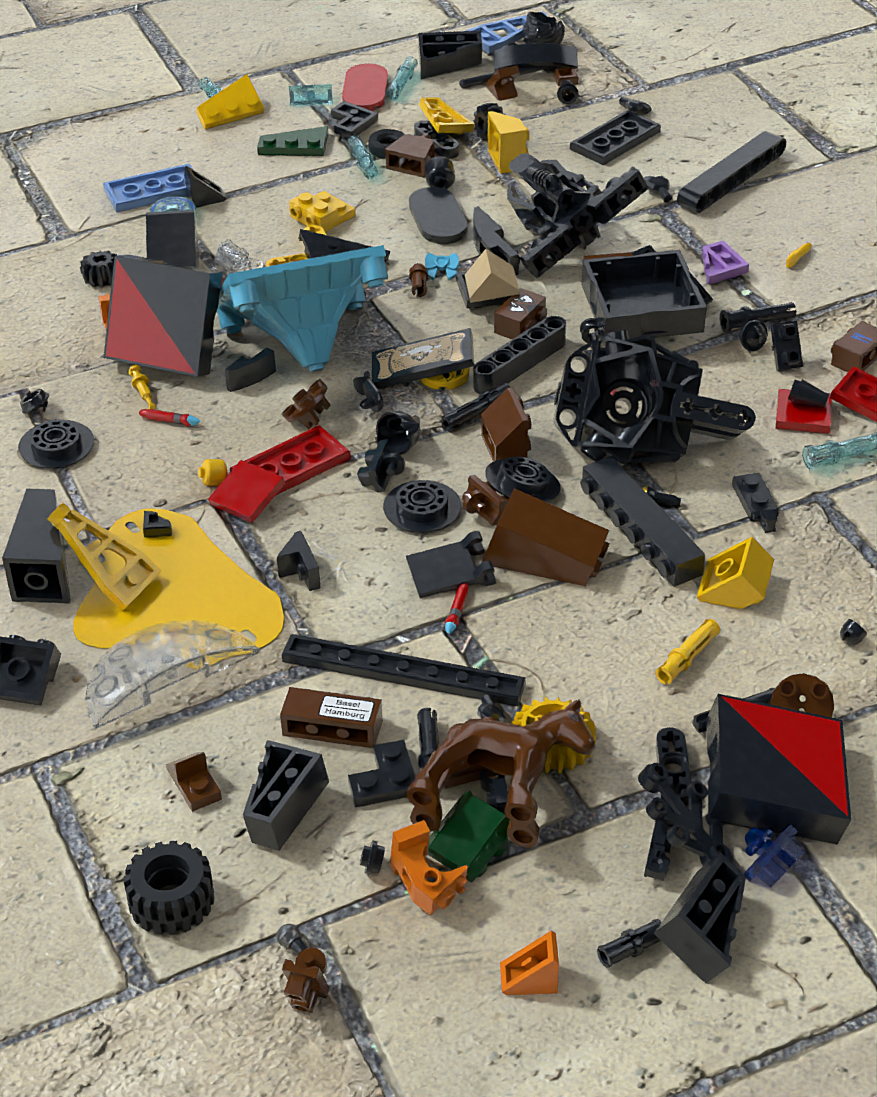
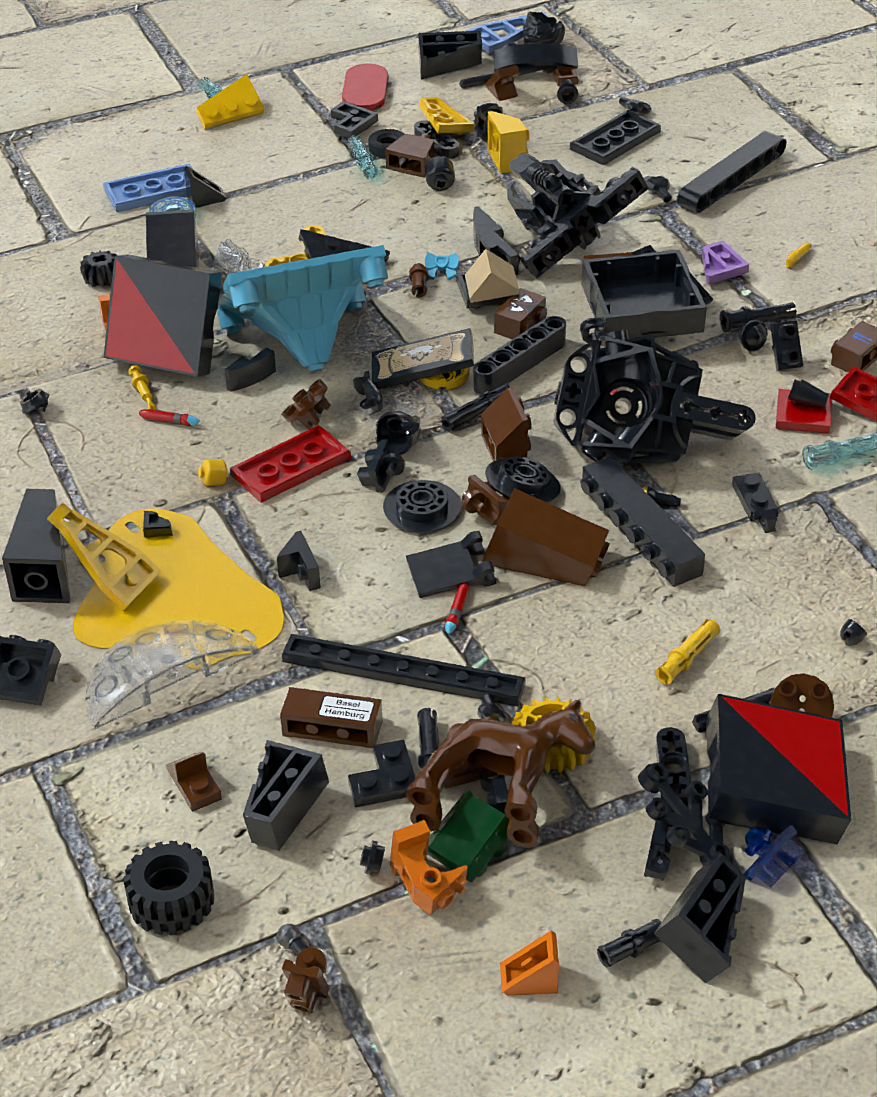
(56, 444): black wheel -> none
(246, 491): red tile -> none
(295, 143): dark green wing -> none
(310, 95): clear light blue slope -> none
(320, 210): yellow plate -> none
(404, 74): clear light blue pin -> none
(437, 215): tile -> none
(737, 576): yellow slope -> none

